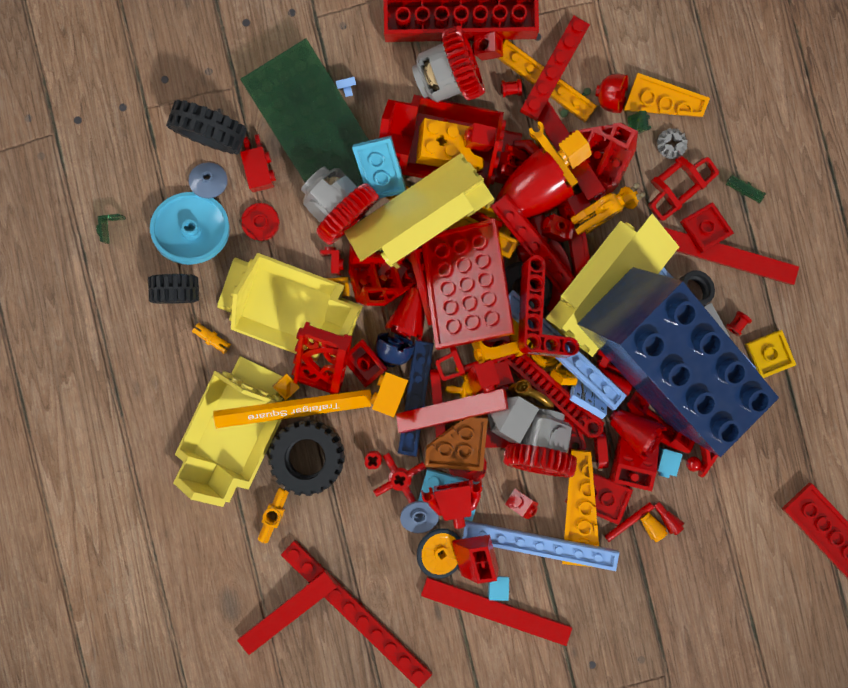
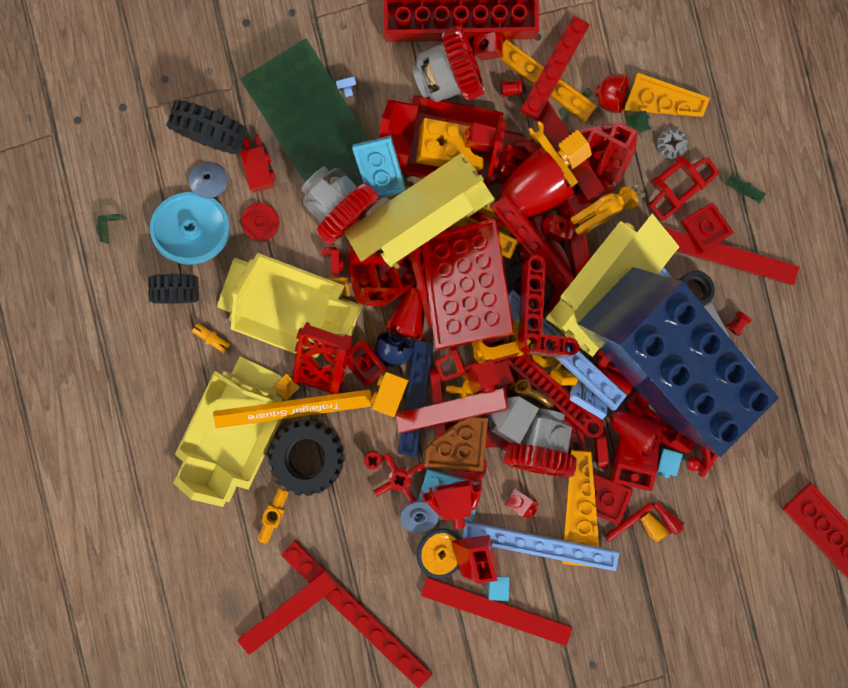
(770, 353): yellow tile -> none

